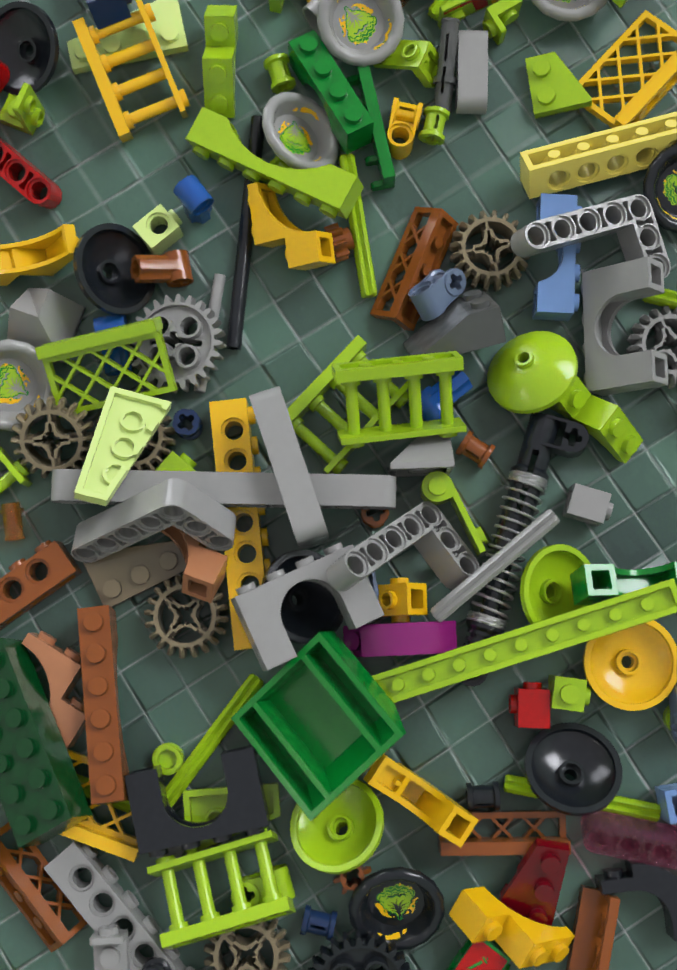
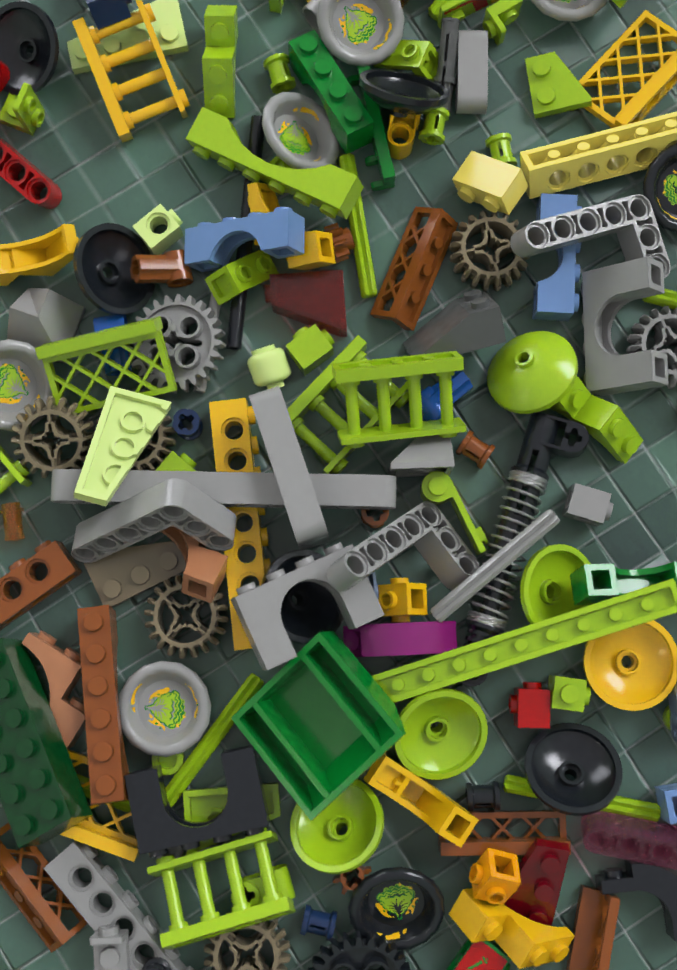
(164, 708): none -> light grey piece
(194, 199): blue piece -> none
(212, 244): none -> medium blue arch
(240, 276): none -> lime bracket
(269, 366): none -> yellowish green head
(310, 299): none -> clear red slope
(310, 348): none -> lime brick
(403, 91): none -> black dish
(437, 292): sand blue piece -> none
(452, 744): none -> lime dish
(490, 183): none -> light yellow brick
(495, 876): none -> light orange brick
(502, 142): none -> lime bush

